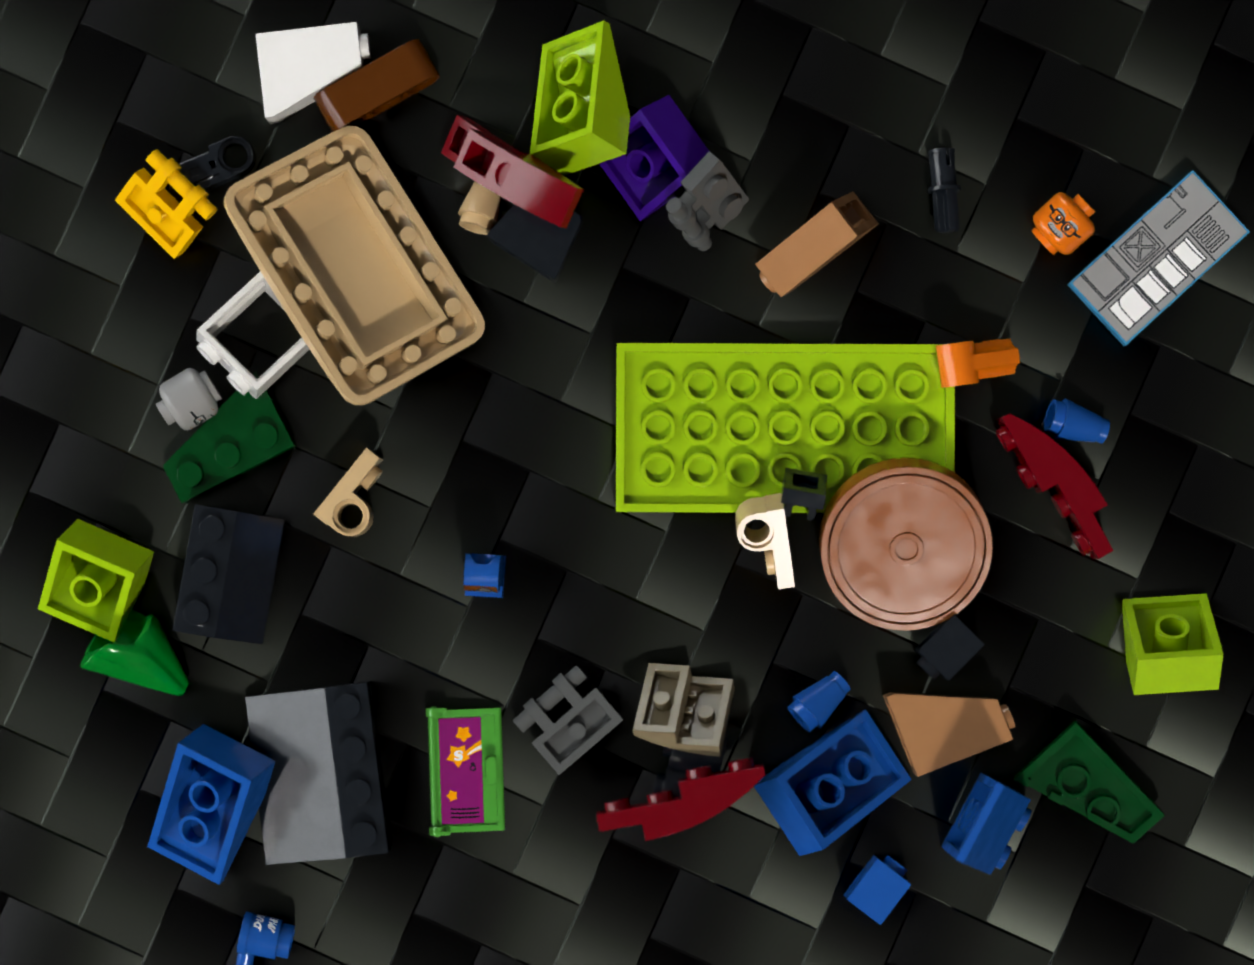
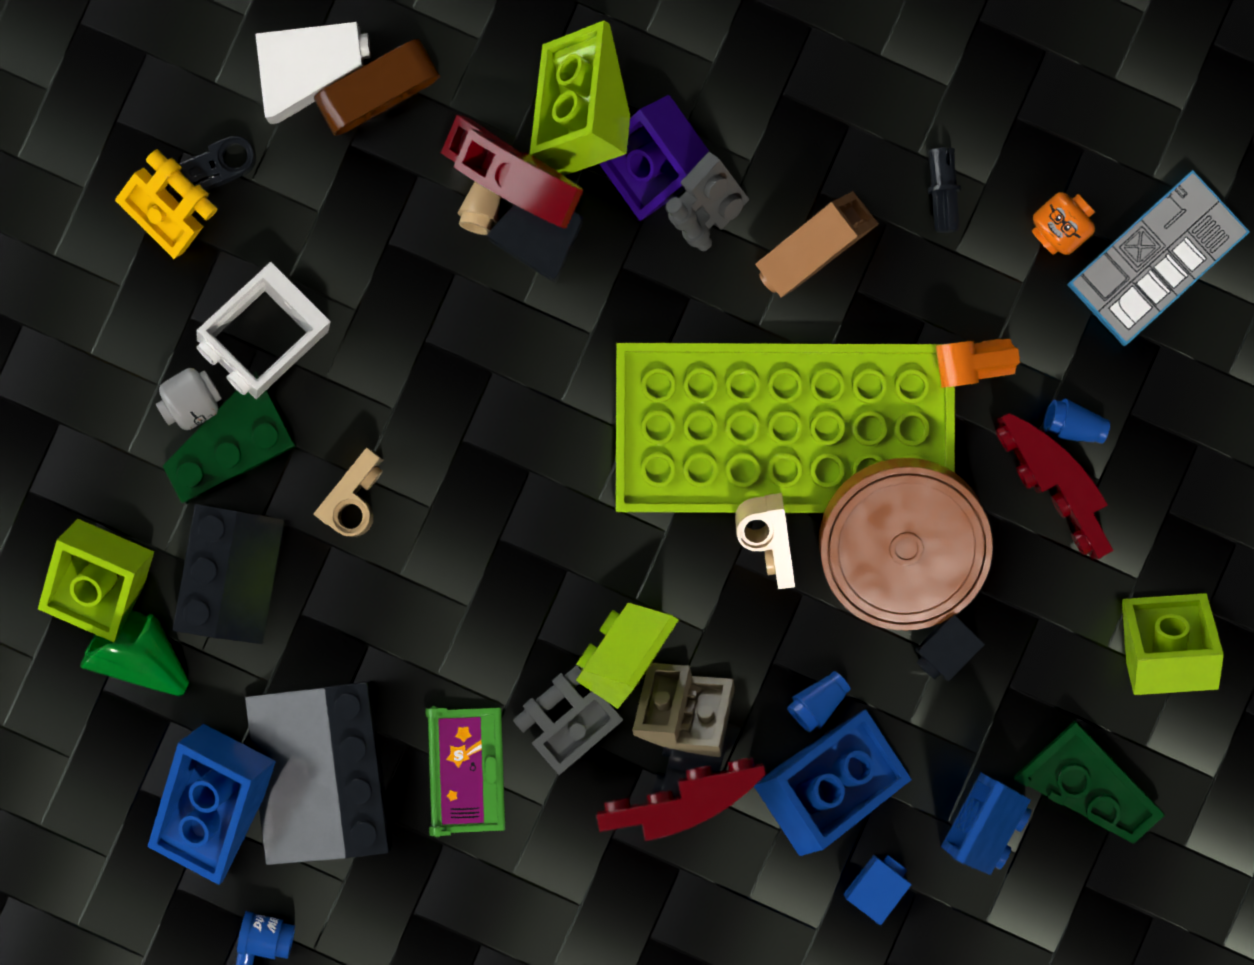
(353, 265): tan wedge -> none
(484, 575): blue leg -> none
(624, 652): none -> lime slope
(803, 490): black tile -> none
(947, 727): medium nougat slope -> none

